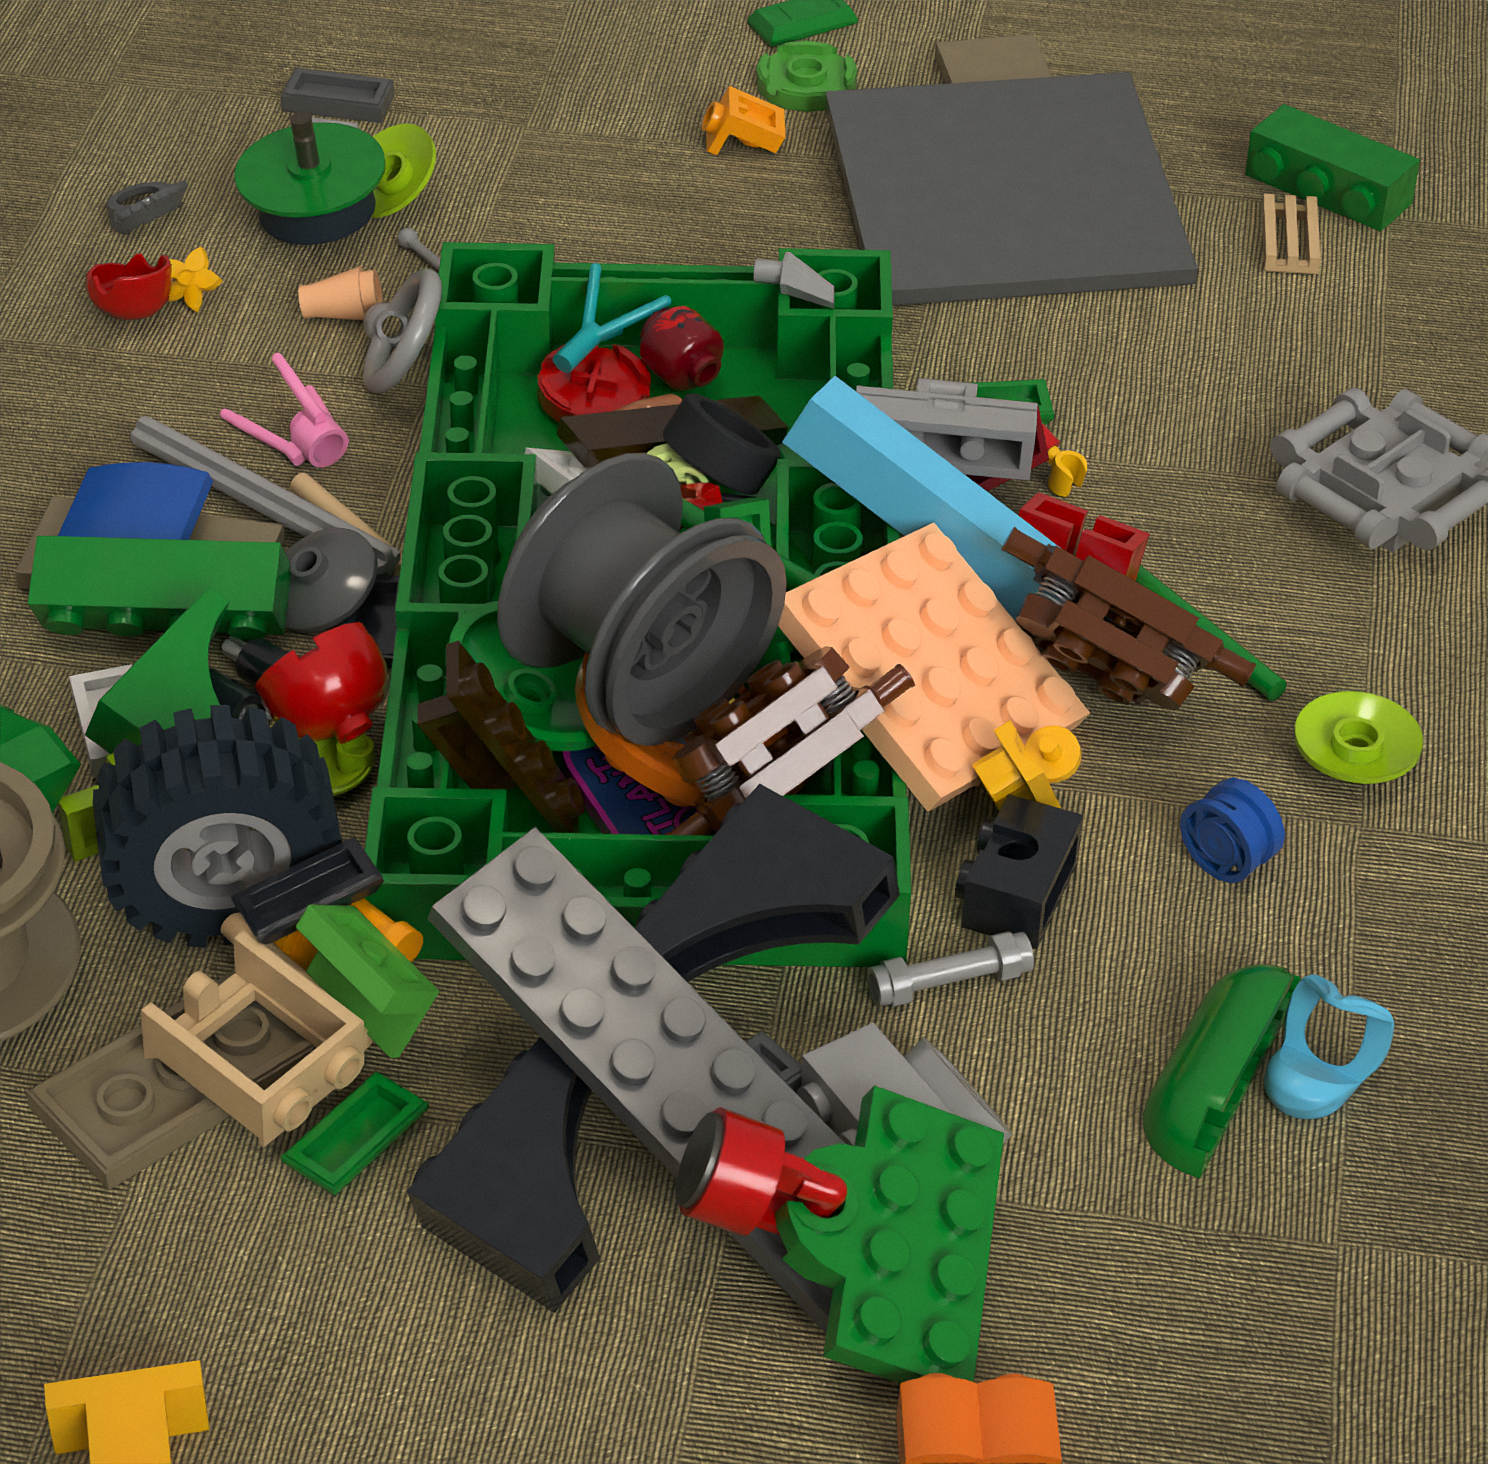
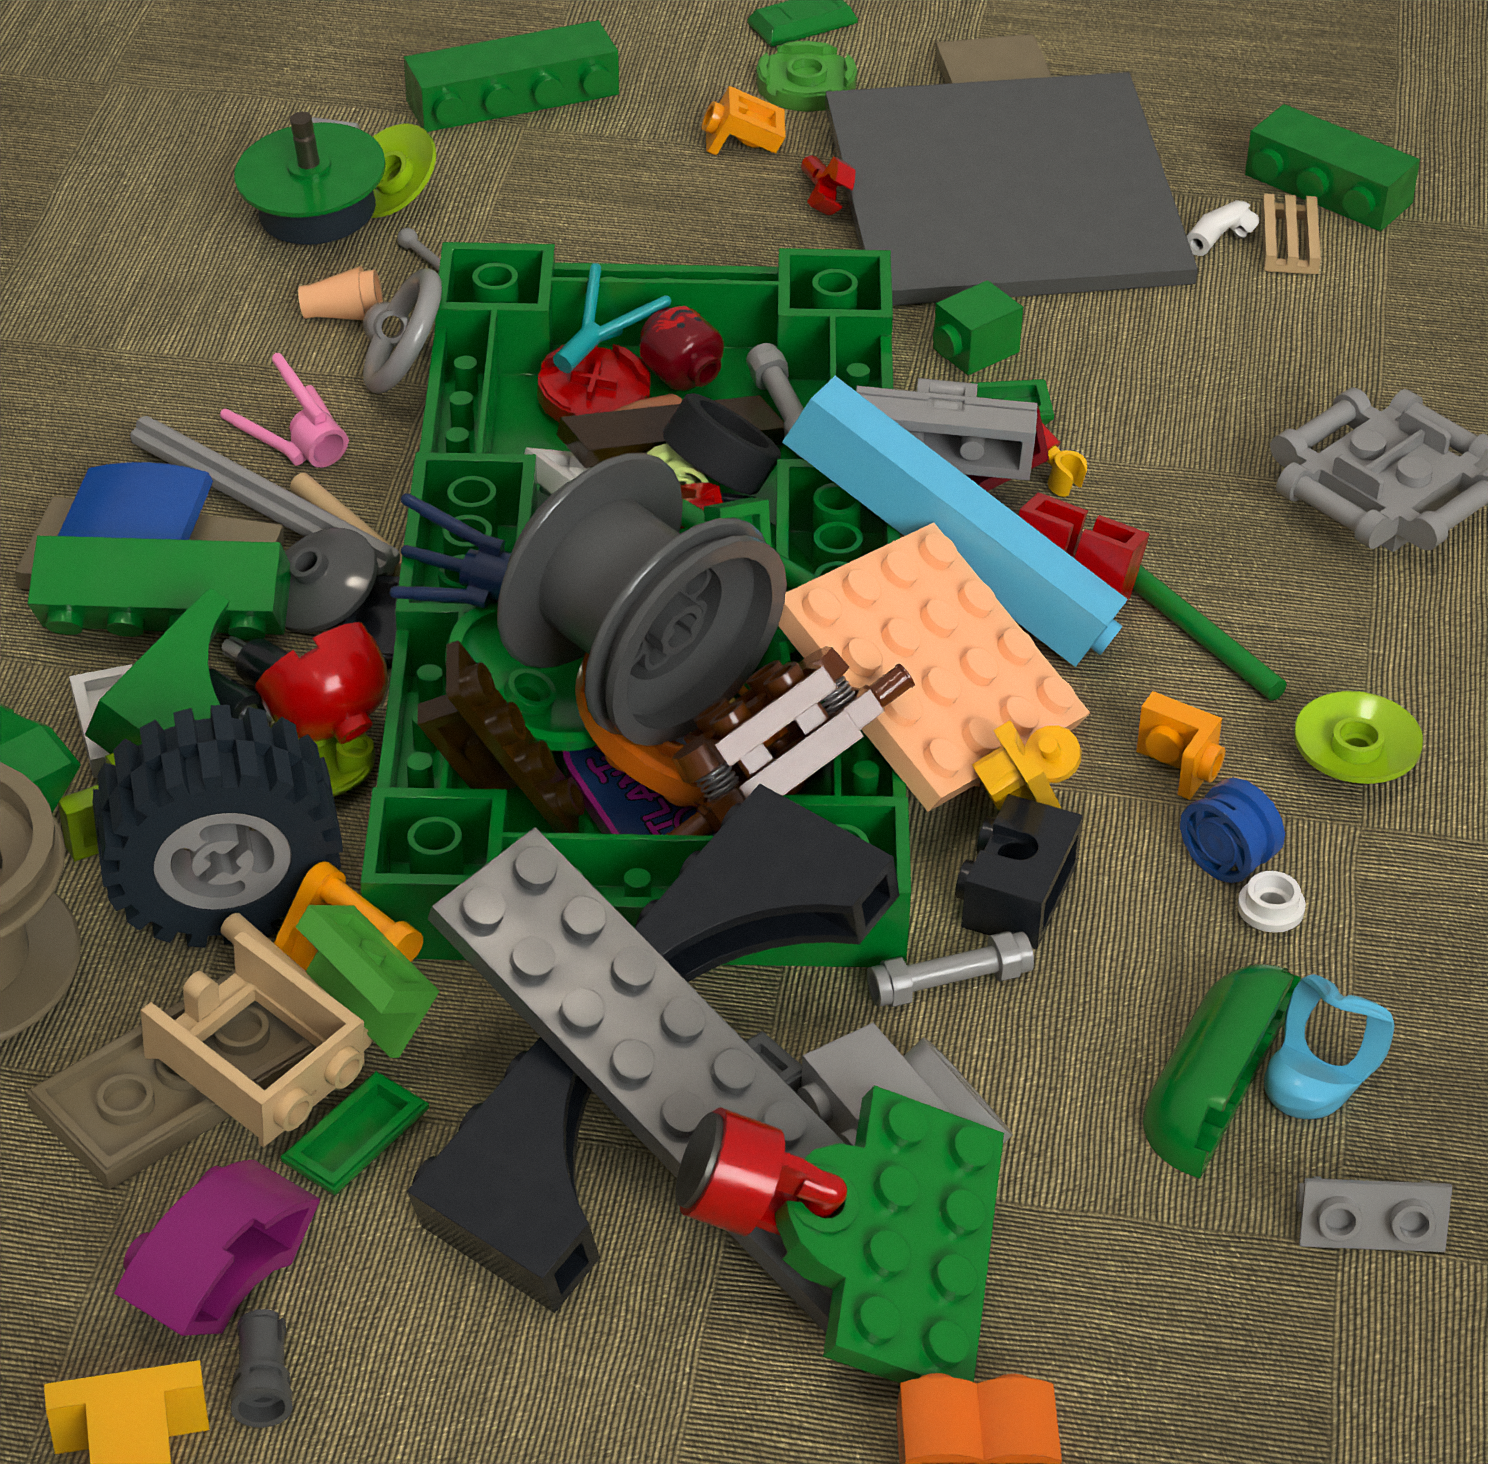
(129, 217): dark grey piece -> none
(130, 289): red hair -> none
(192, 279): yellow plant -> none
(216, 1247): none -> magenta brick
(261, 1381): none -> dark grey pin
(329, 878): black tile -> none
(337, 95): dark grey tile -> none
(479, 570): none -> dark blue plant
(511, 75): none -> green brick
(770, 372): none -> light grey bar
(795, 279): light grey bar -> none
(826, 181): none -> red bar
(977, 327): none -> green brick
(1116, 629): reddish brown piece -> none
(1182, 739): none -> light orange bracket
(1214, 223): none -> white arm
(1272, 902): none -> white plate
(1373, 1214): none -> light grey hinge

